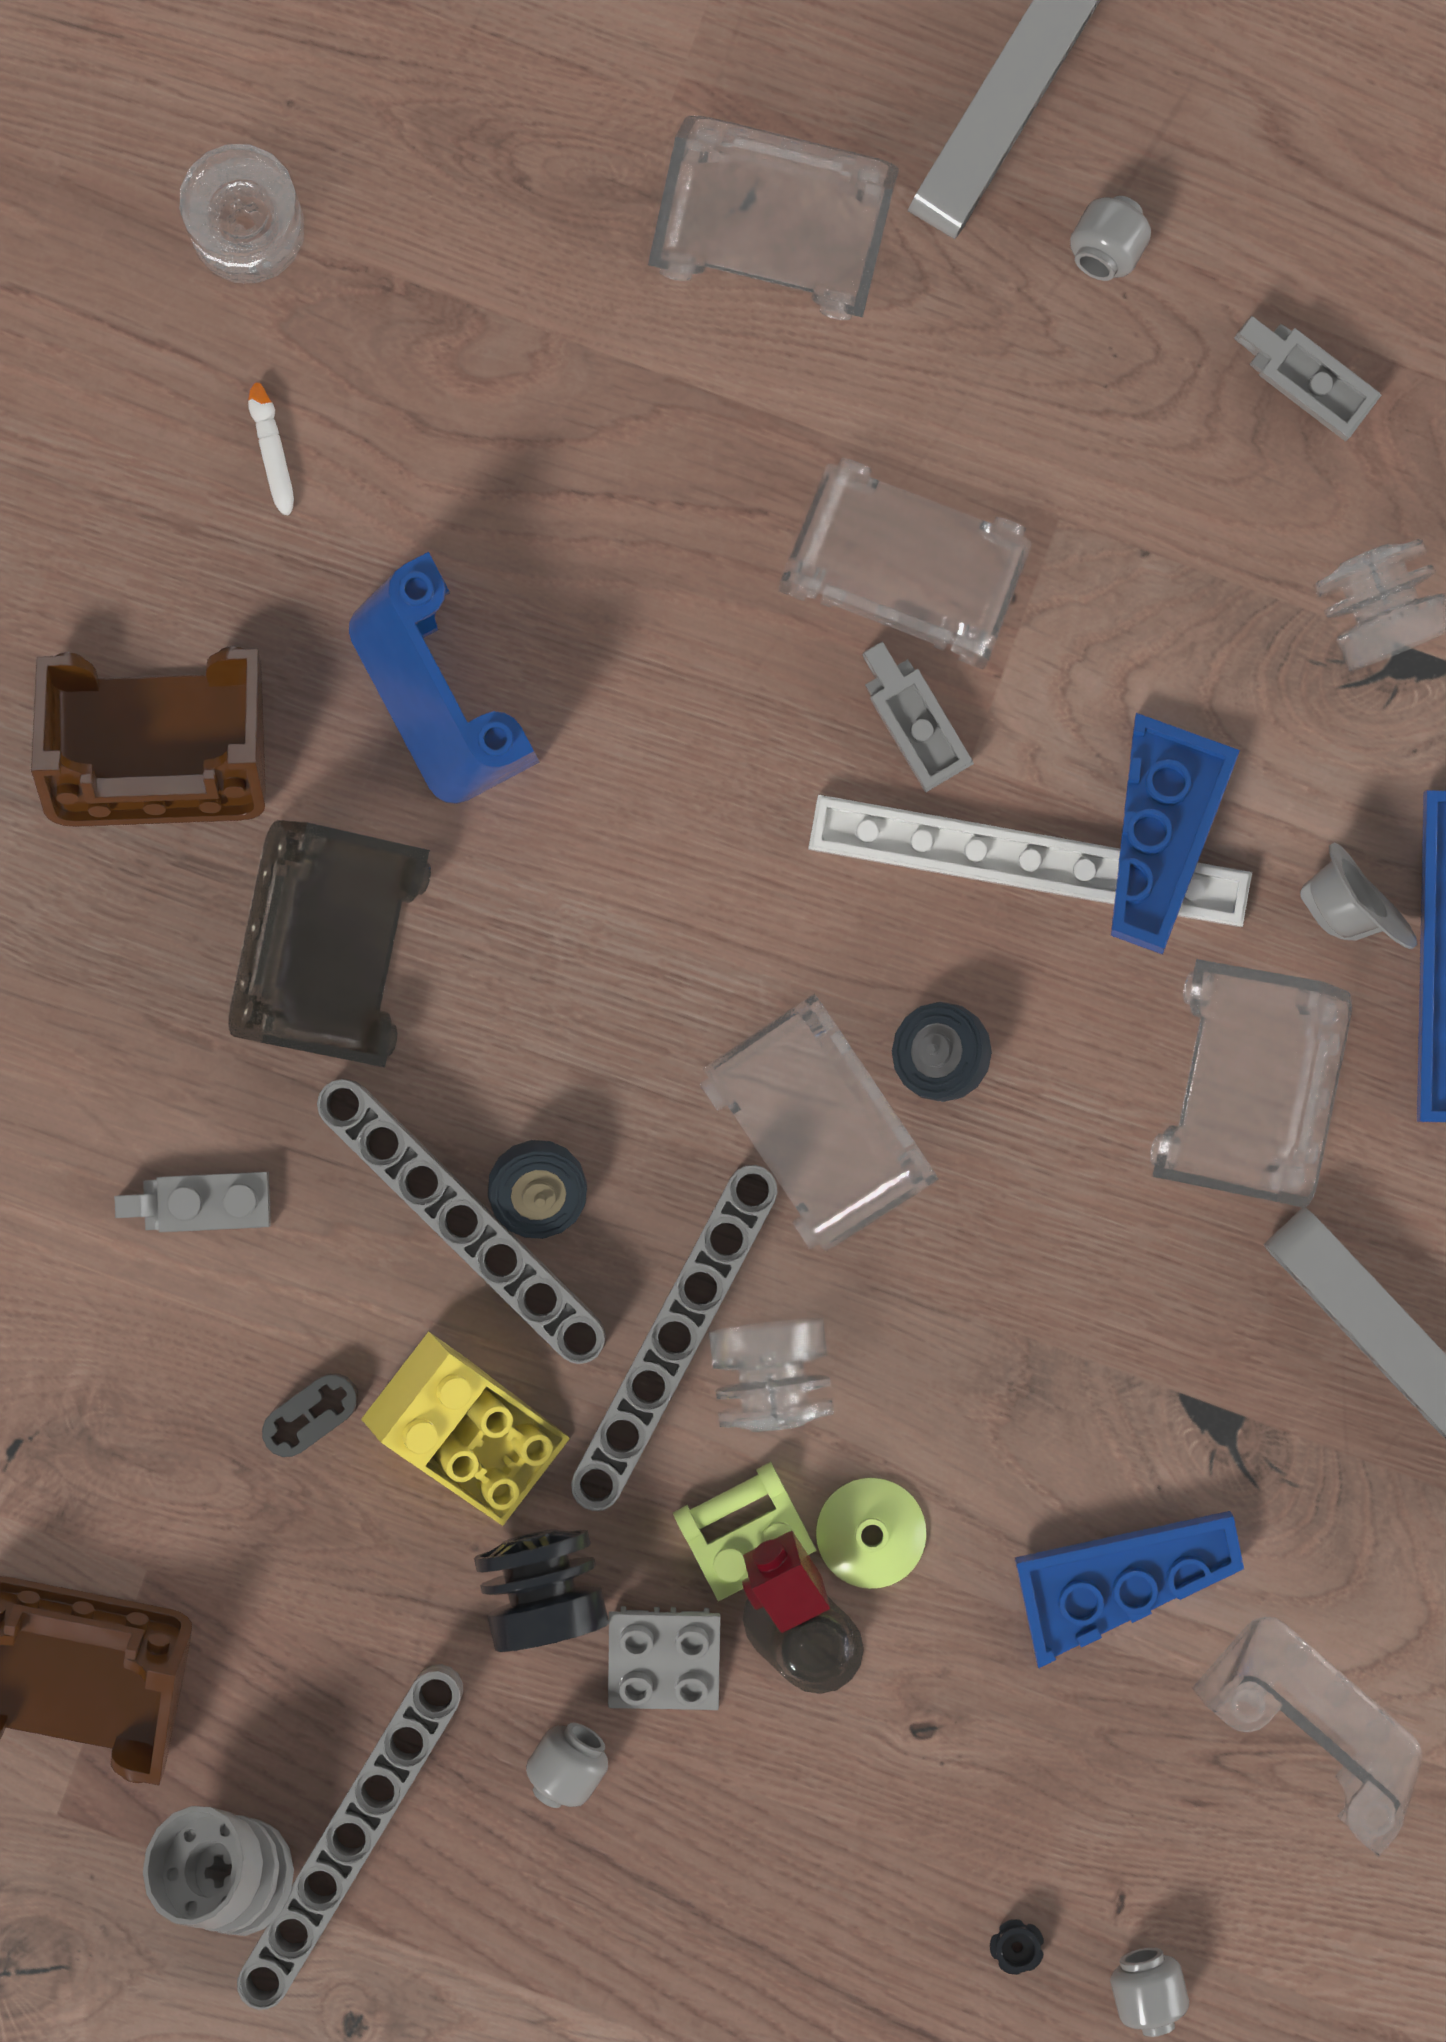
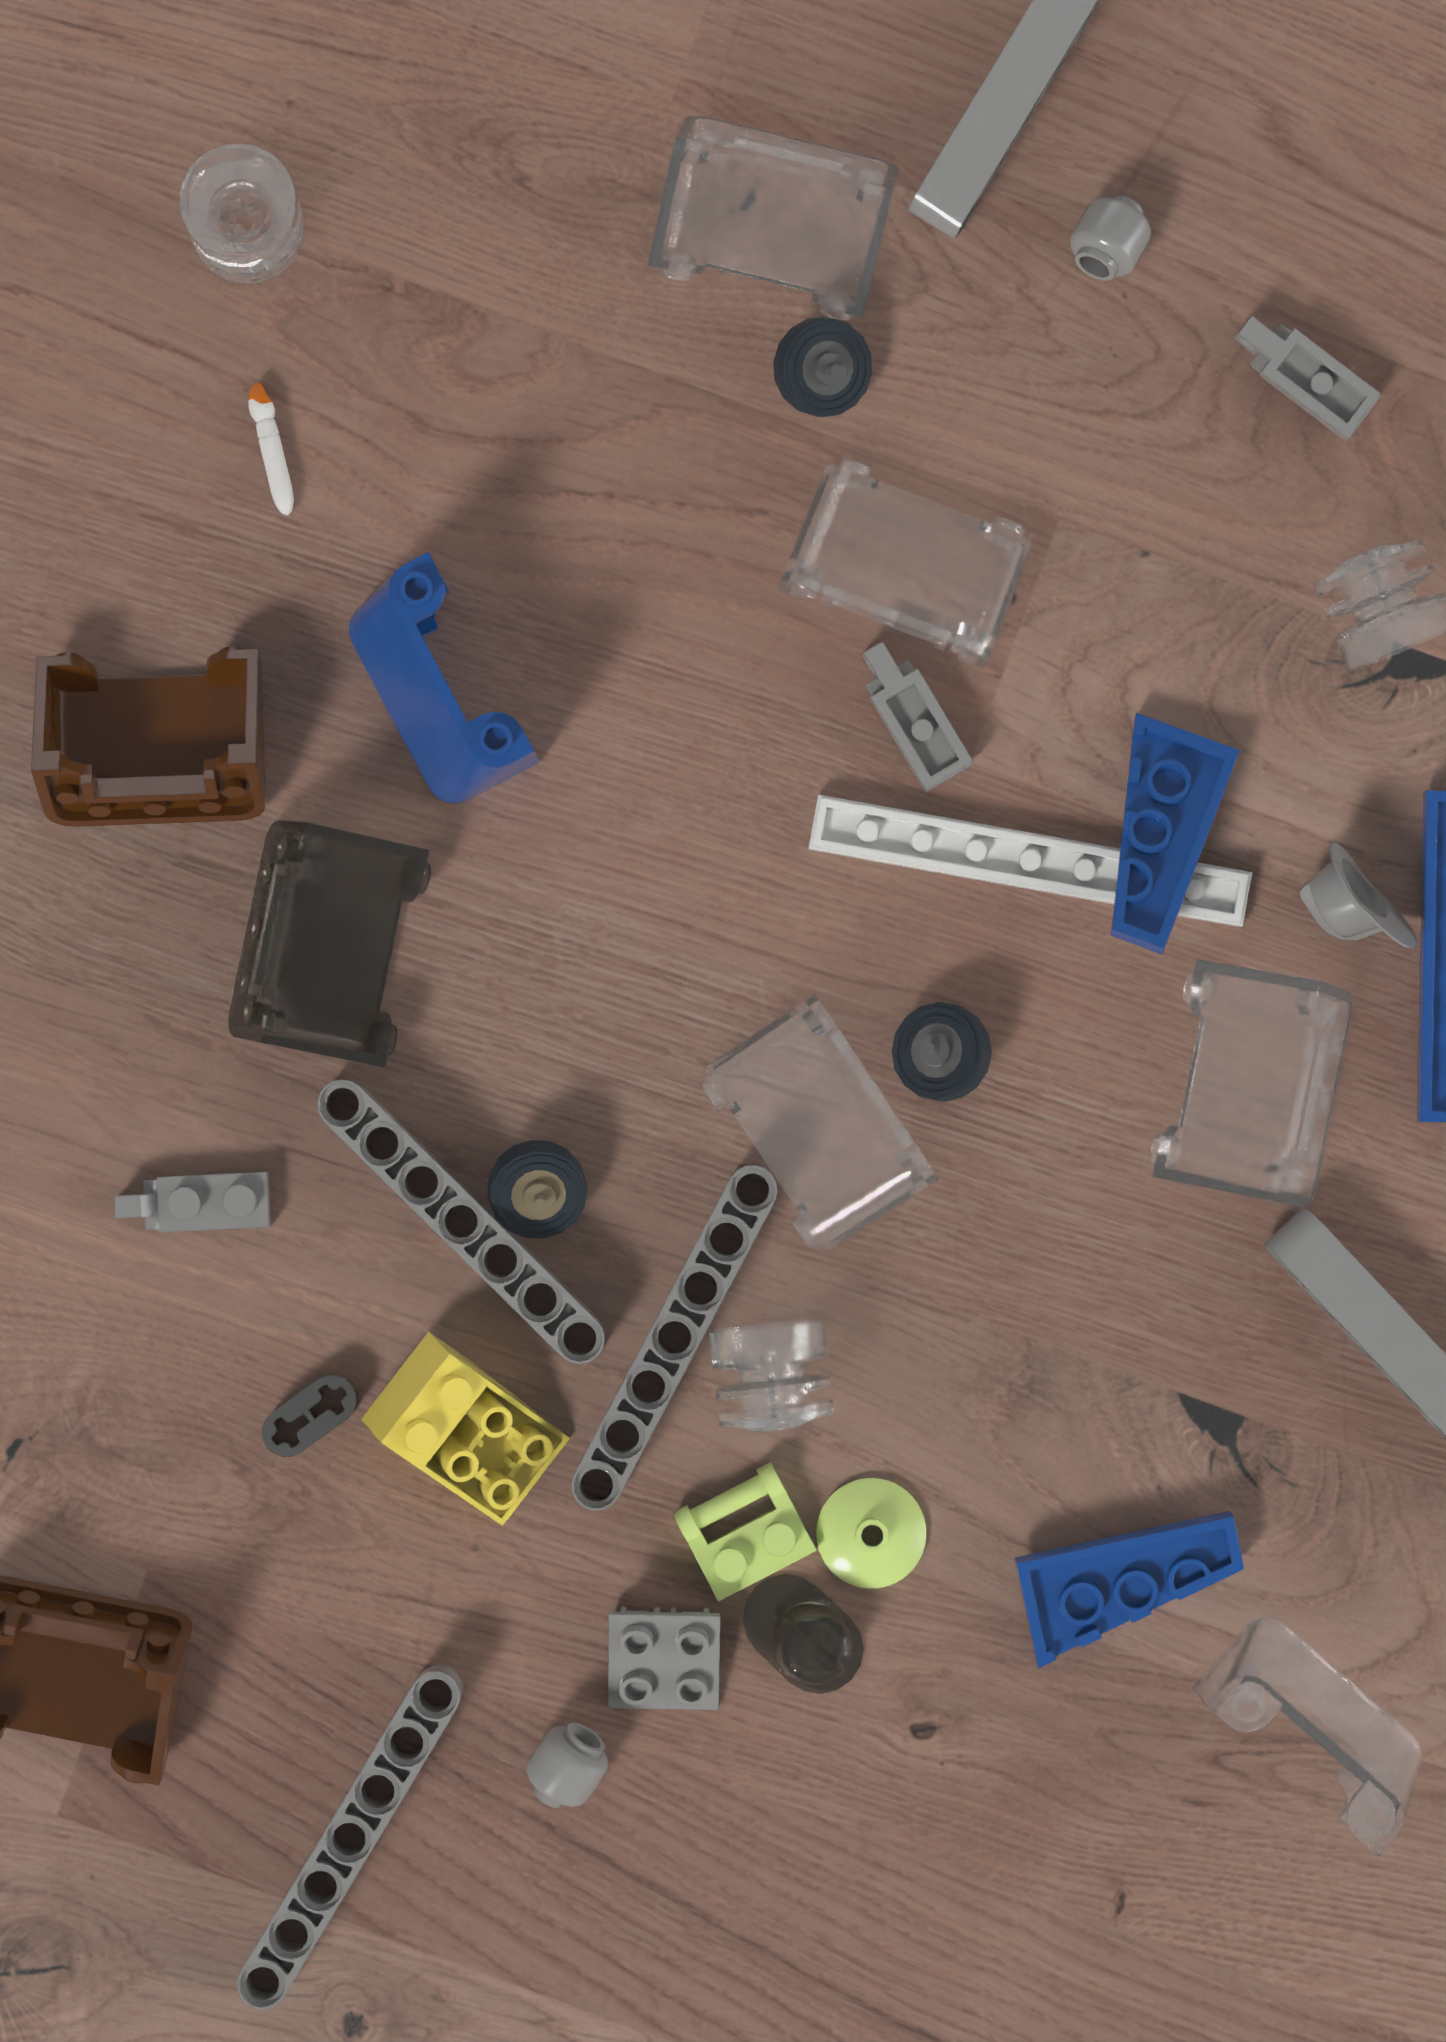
(218, 1871): light grey wheel -> none
(541, 1590): black wheel -> none
(784, 1582): dark red brick -> none
(822, 367): none -> black wheel
(1024, 1960): black plate -> none
(1149, 1991): light grey head -> none

